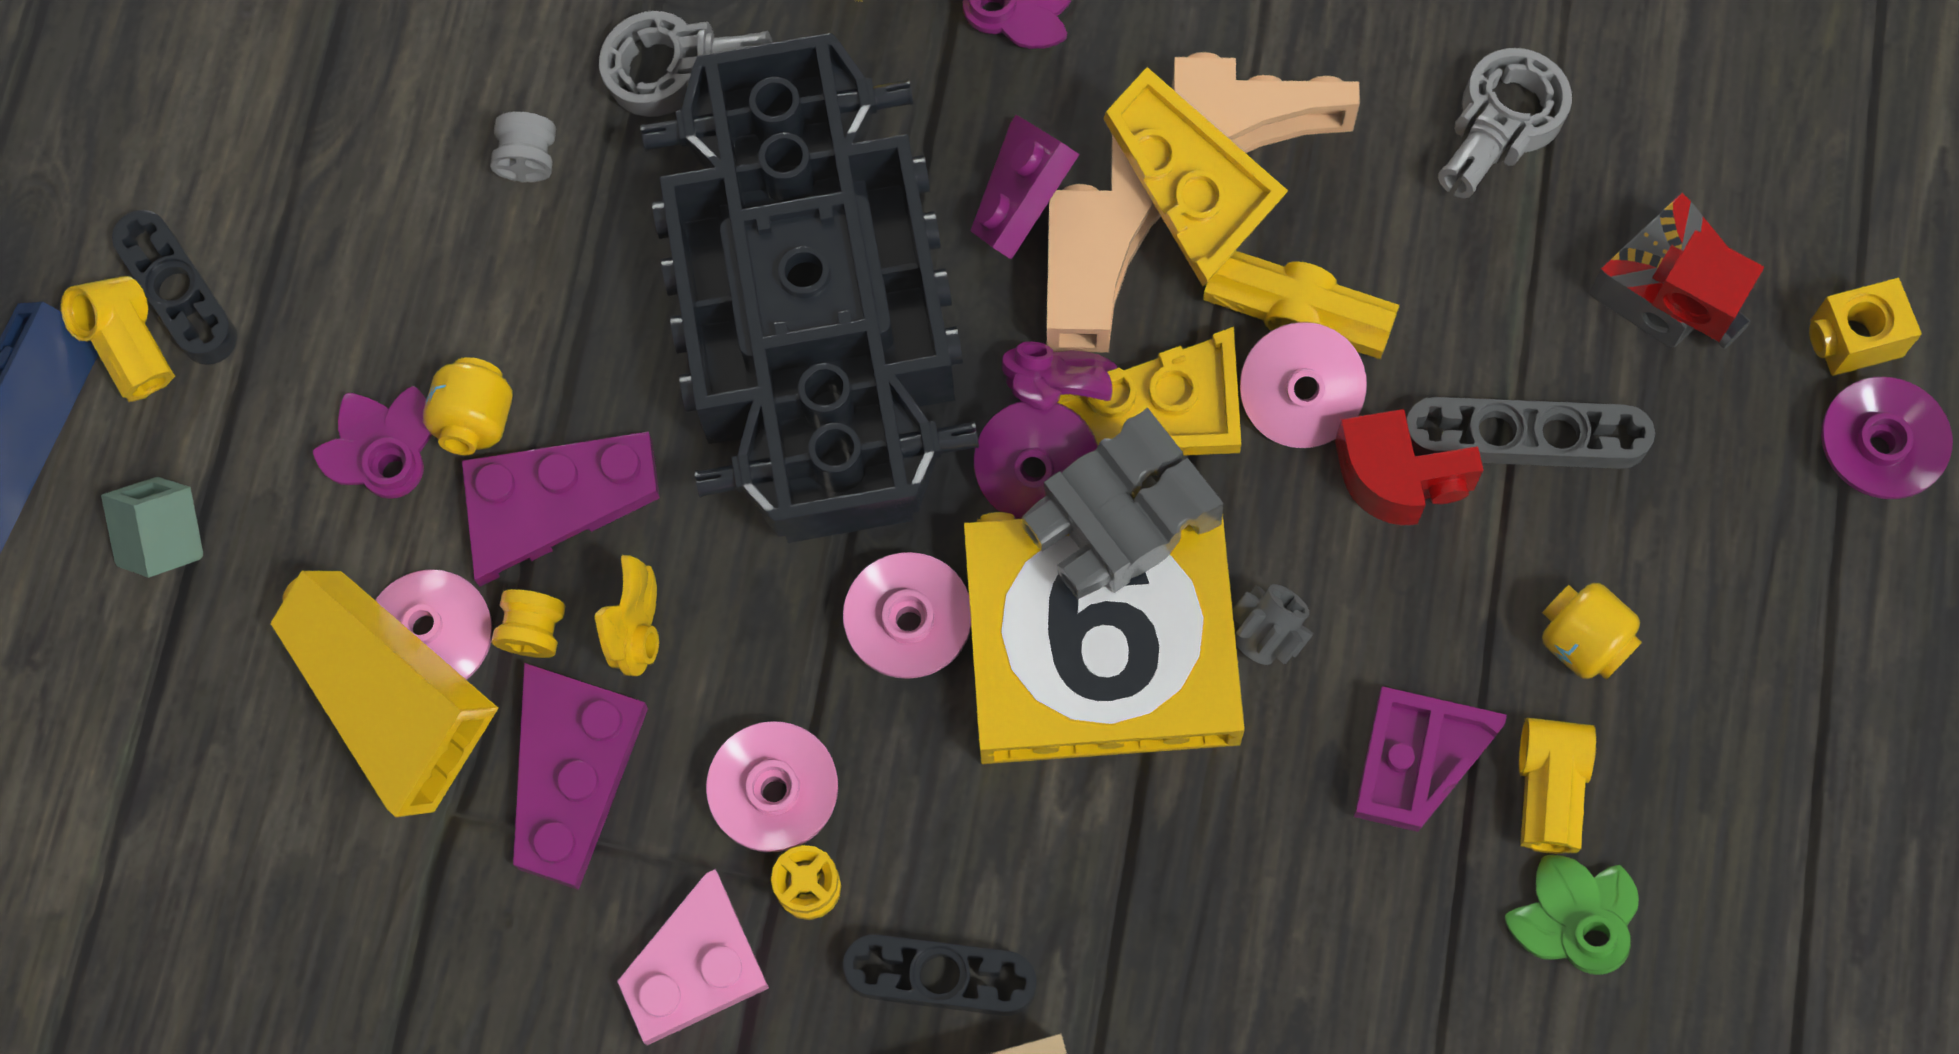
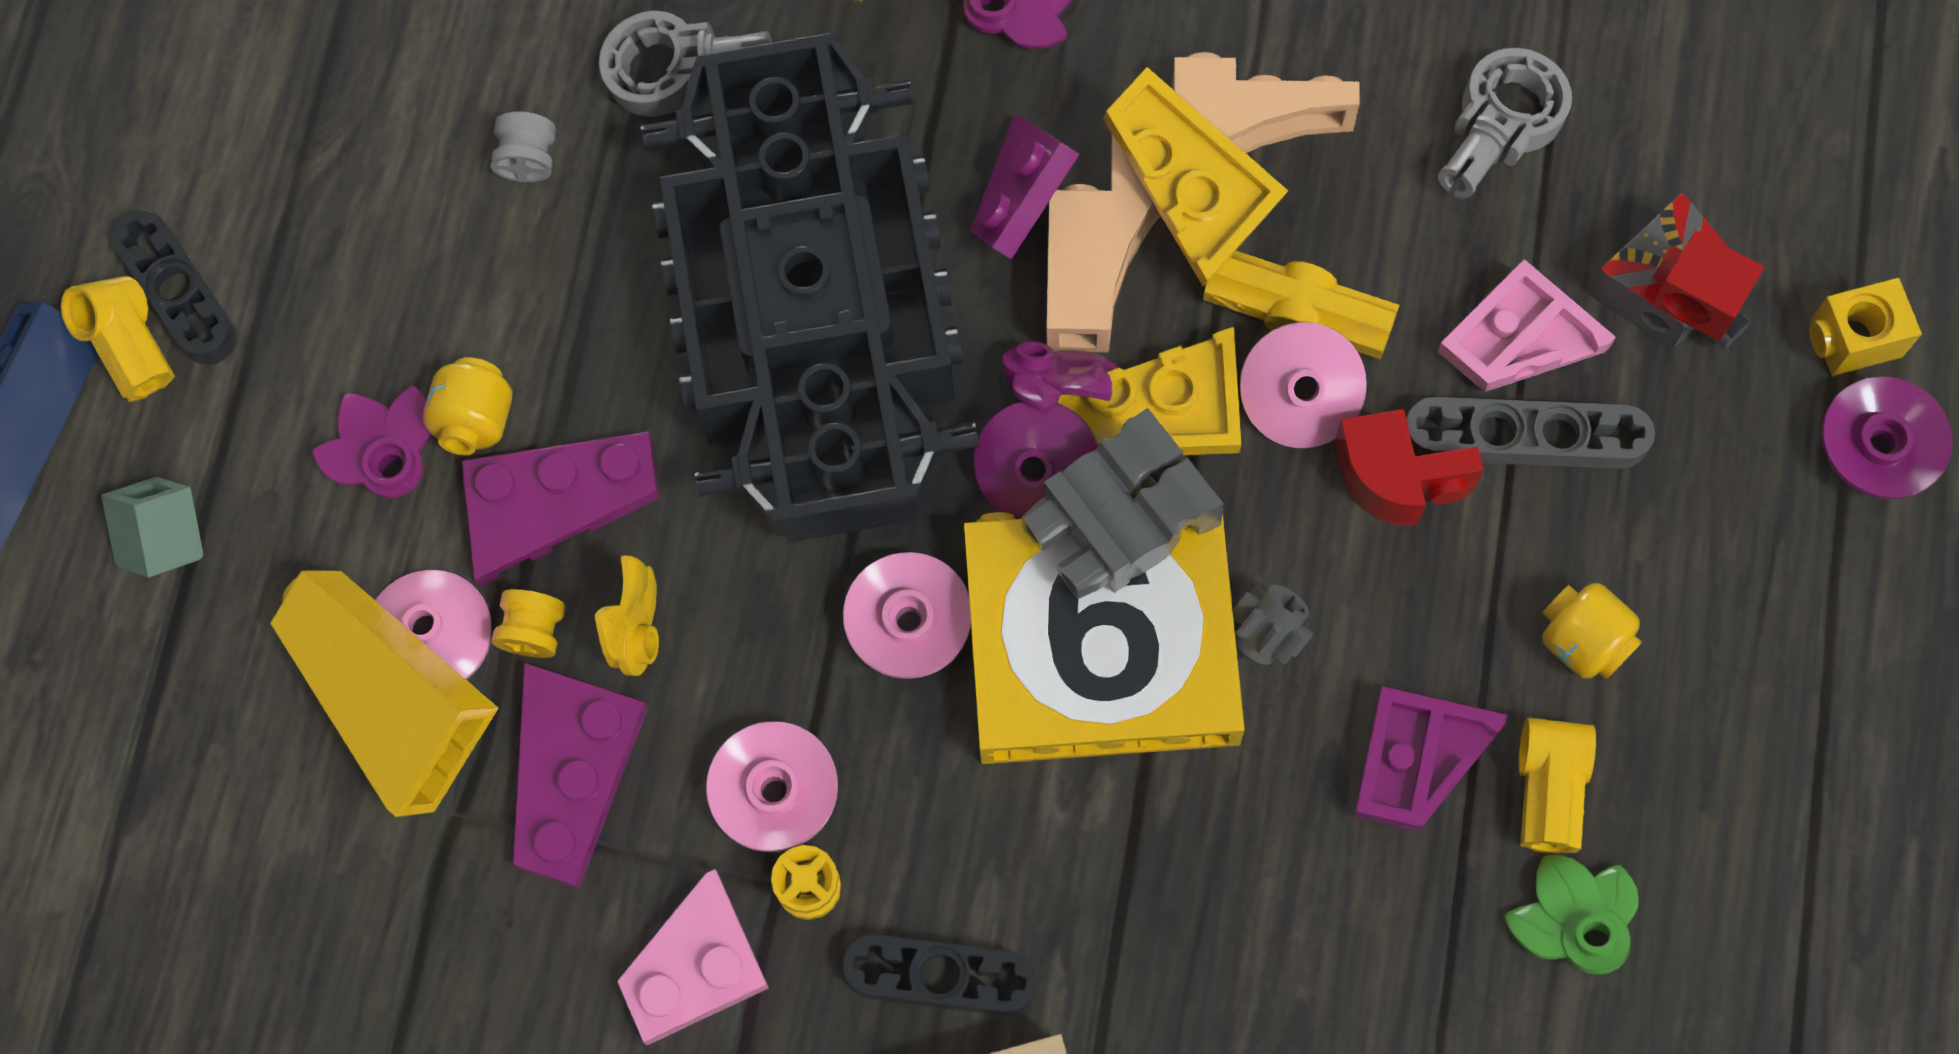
(1523, 332): none -> bright pink wing

